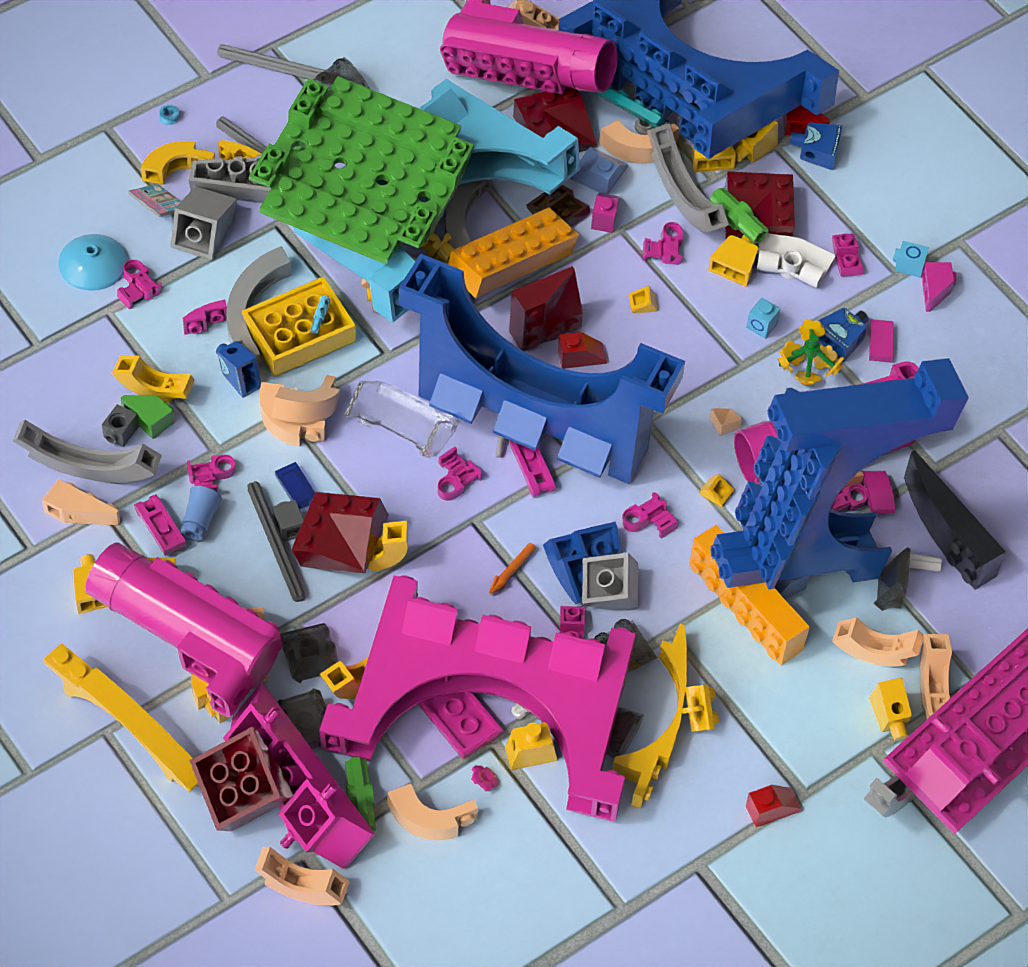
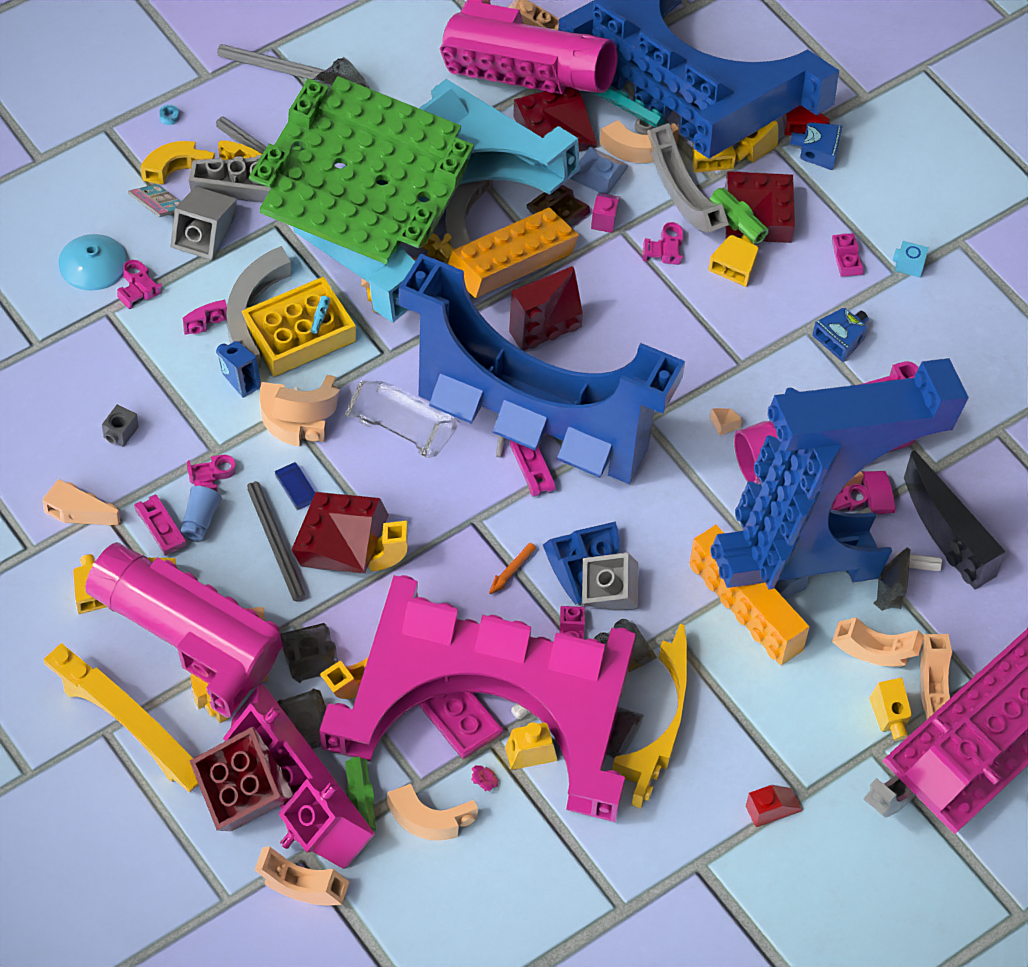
(87, 463): light grey arch -> none
(146, 381): yellow arch -> none
(152, 413): bright green slope -> none
(288, 519): dark grey brick -> none
(458, 474): dark pink piece -> none
(580, 350): red slope -> none
(643, 300): yellow slope -> none
(651, 510): dark pink piece -> none
(700, 708): yellow hips -> none
(717, 490): yellow slope -> none
(763, 317): medium azure brick -> none
(793, 258): white panel -> none
(821, 355): yellow plant -> none
(881, 341): dark pink tile -> none
(937, 282): dark pink slope -> none

